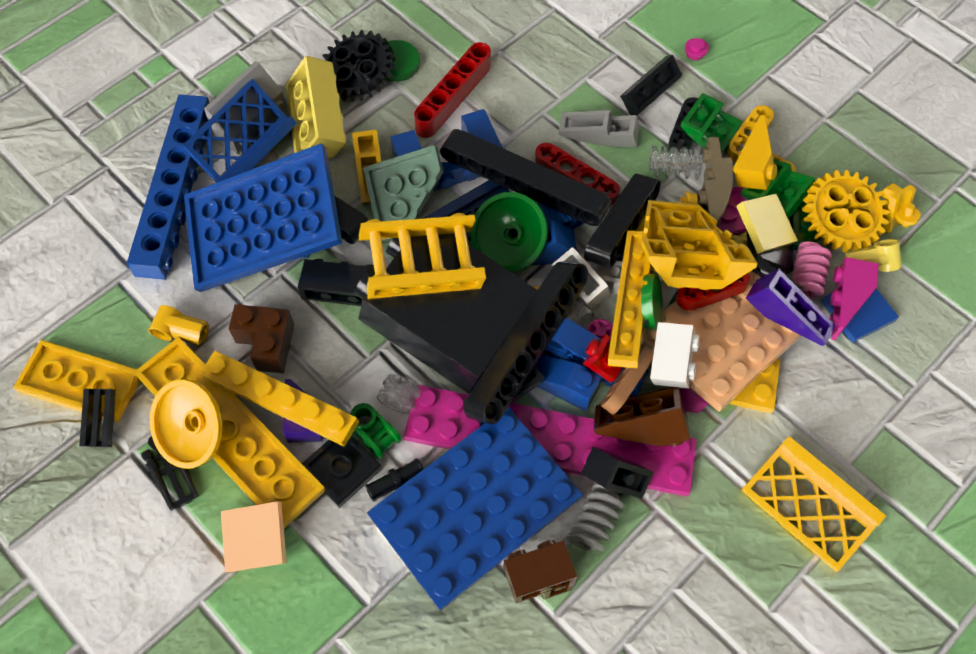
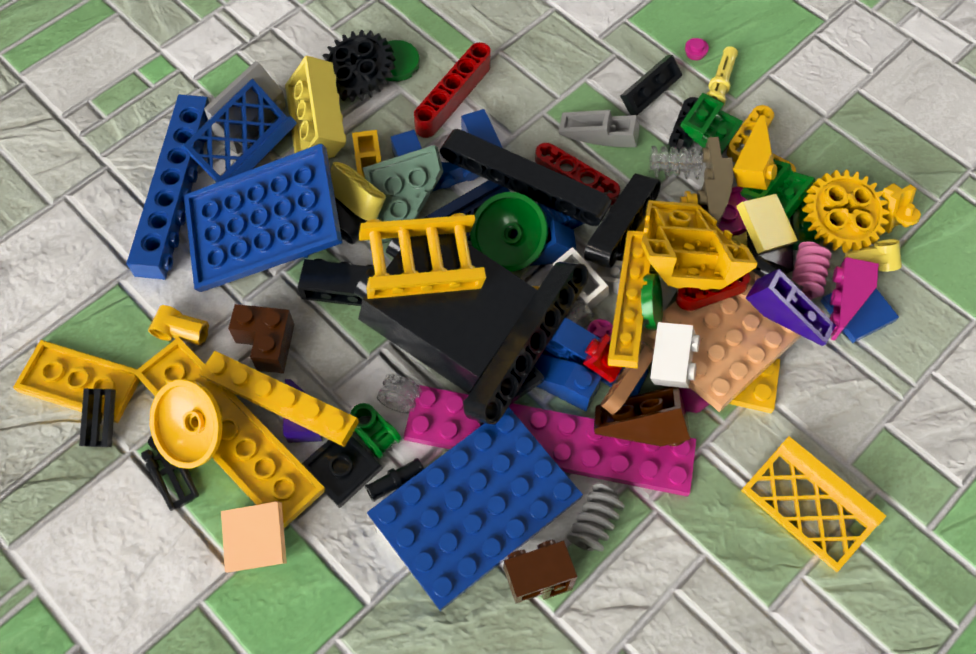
(356, 192): none -> light yellow beam
(617, 473): black slope -> none
(720, 83): none -> light yellow pin

